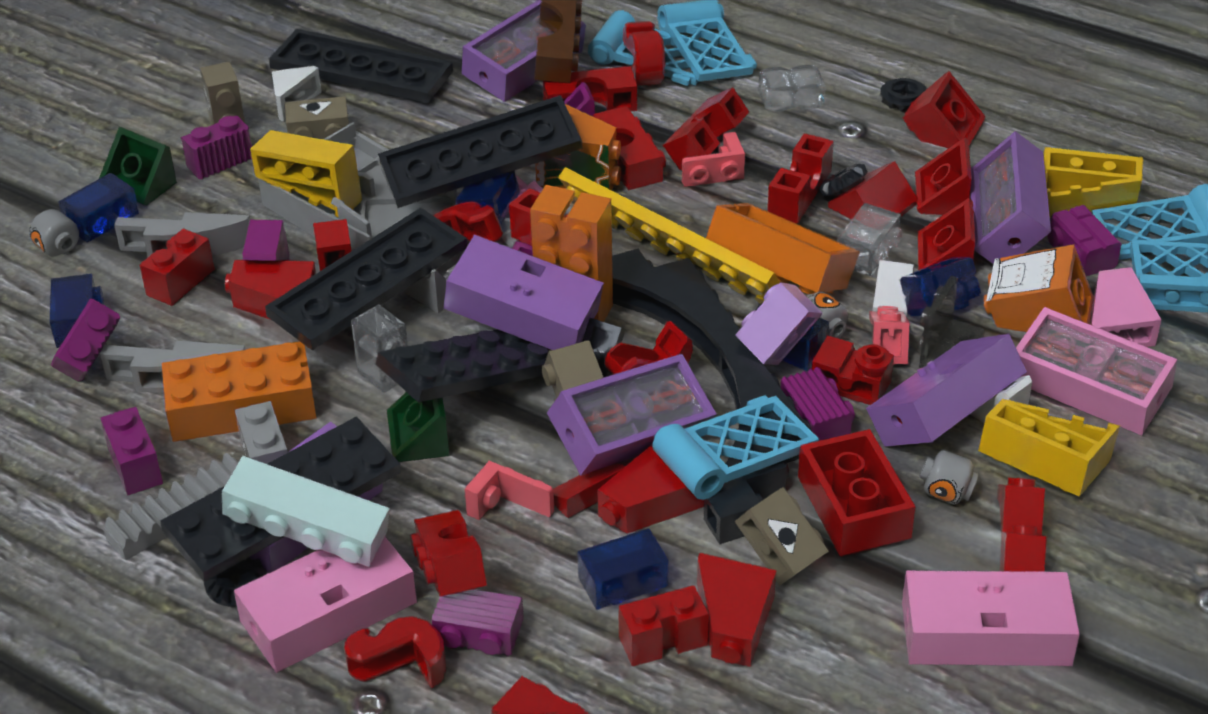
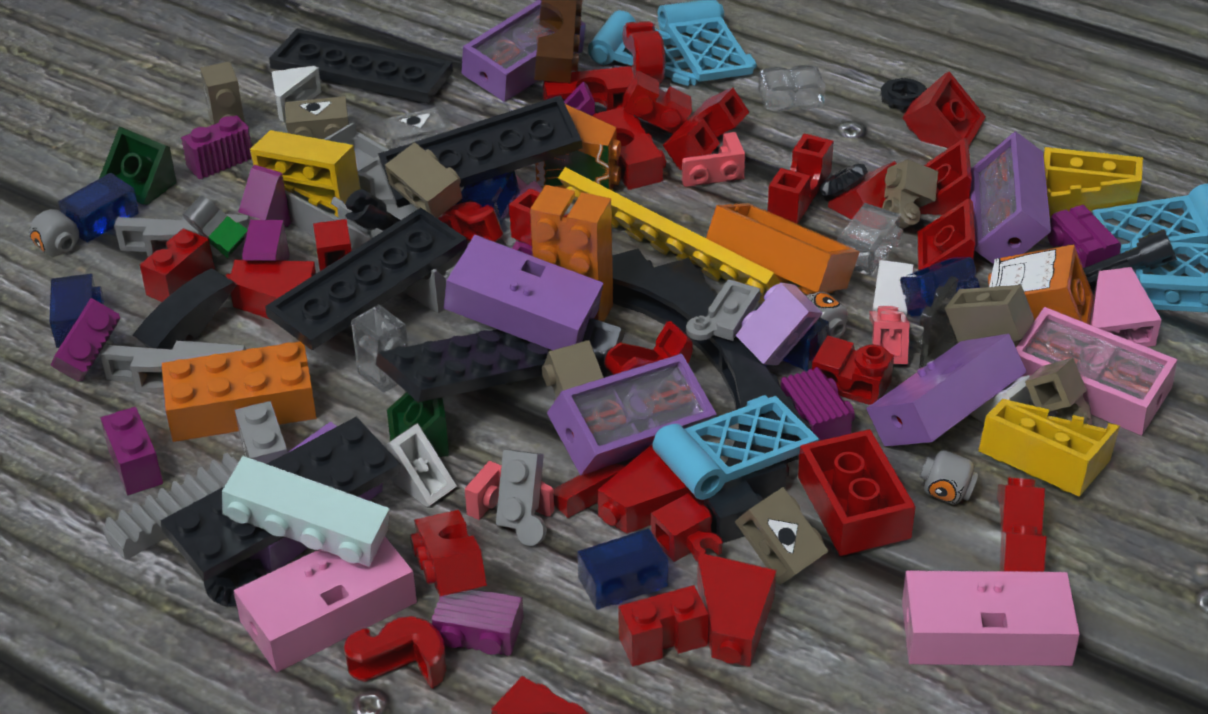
(185, 311): none -> black slope
(216, 225): none -> leg
(265, 196): none -> magenta slope
(369, 211): none -> black piece
(415, 126): none -> clear brick
(420, 467): none -> white slope
(424, 180): none -> dark tan brick
(520, 495): none -> light grey hinge
(661, 108): none -> red brick
(684, 529): none -> red brick
(725, 313): none -> light grey hinge
(908, 188): none -> dark tan brick
(989, 312): none -> dark tan brick
(1060, 389): none -> dark tan brick
(1151, 251): none -> black piece

